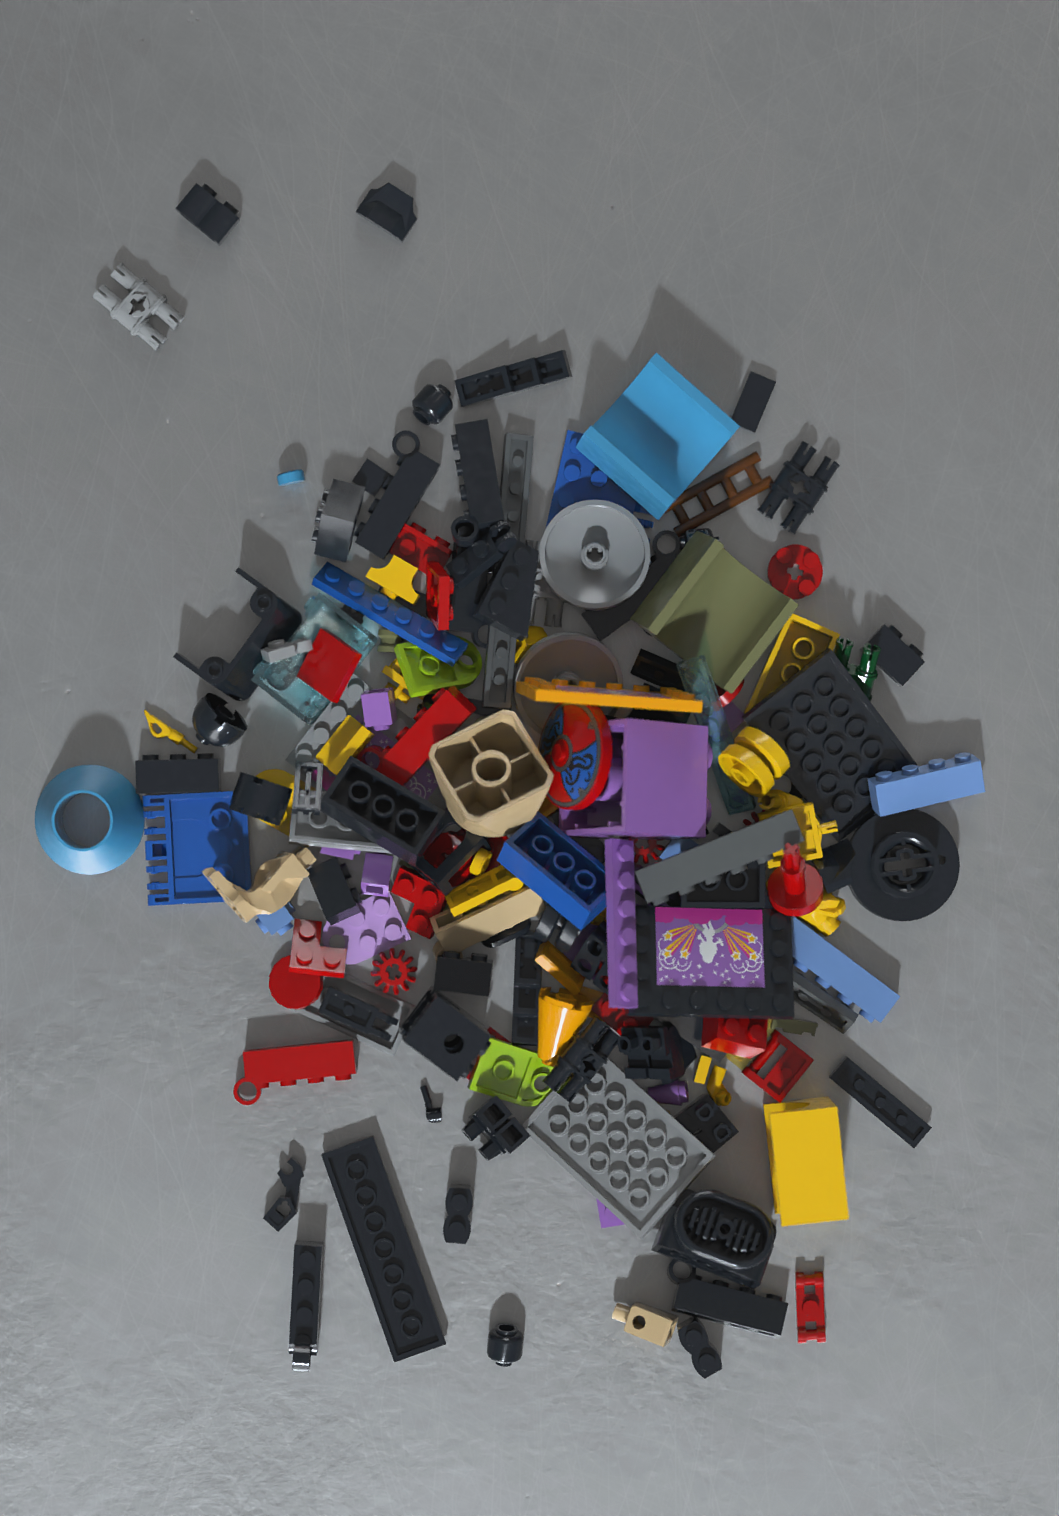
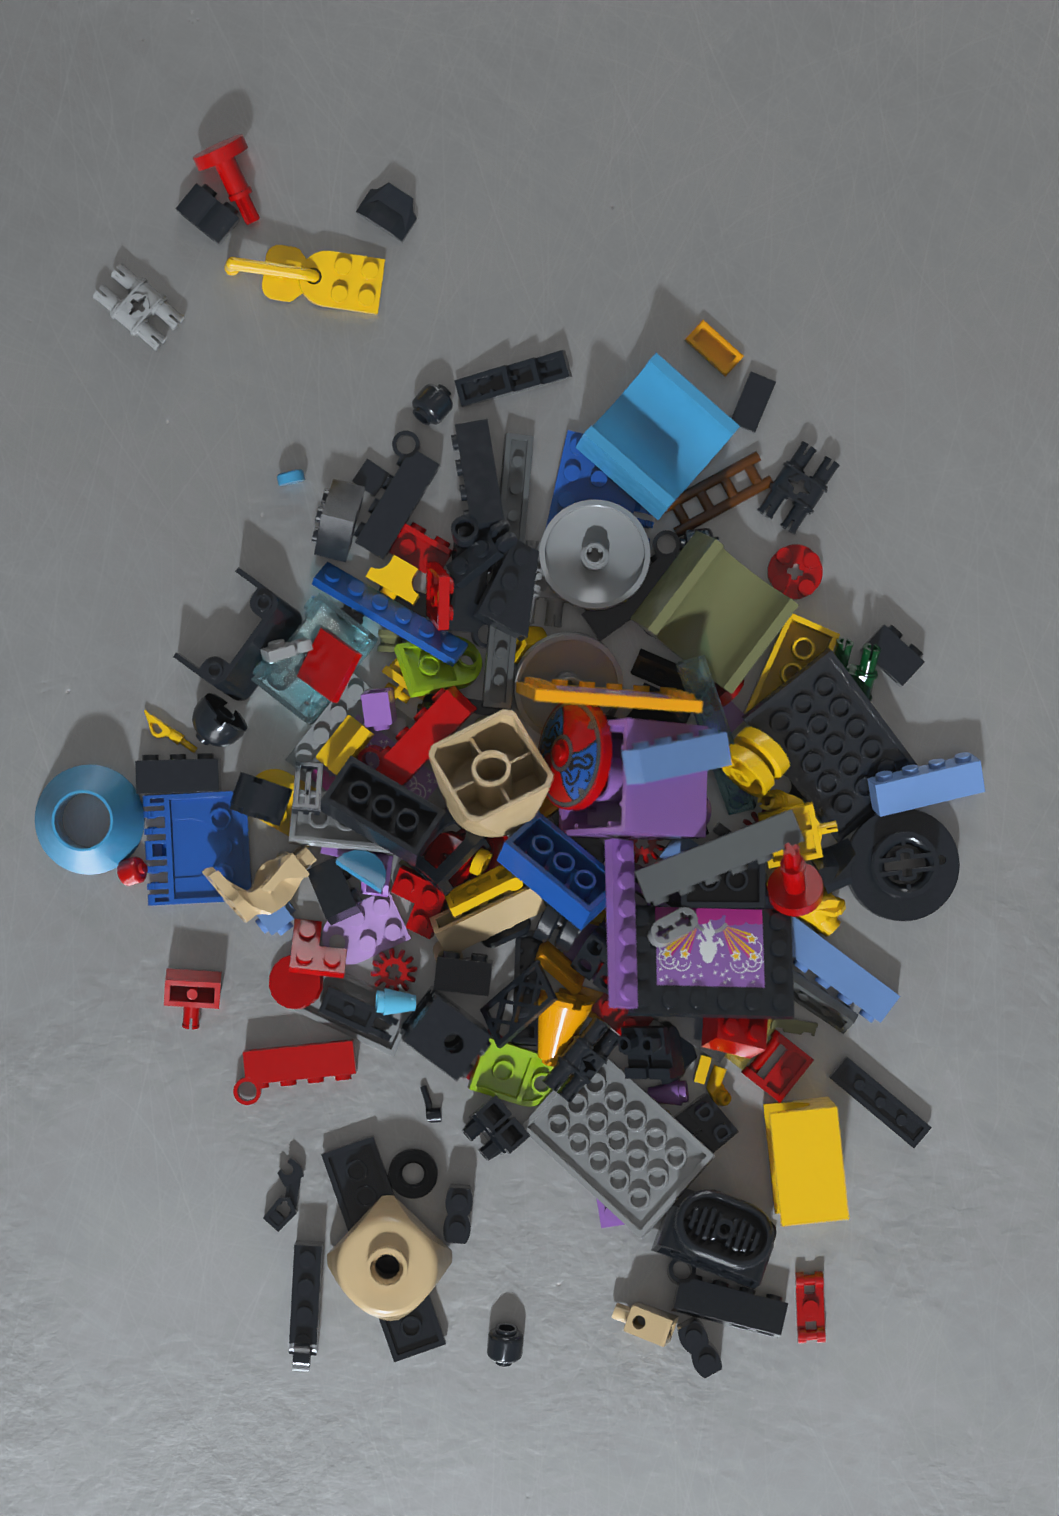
(132, 871): none -> red piece
(192, 991): none -> red brick
(223, 158): none -> red piece
(345, 283): none -> yellow plate
(365, 867): none -> dark azure tile
(393, 1231): none -> tan piece
(394, 1002): none -> medium azure cone
(417, 1190): none -> black tyre
(542, 983): none -> black window
(670, 922): none -> light grey beam
(677, 757): none -> medium blue brick
(714, 348): none -> light orange tile

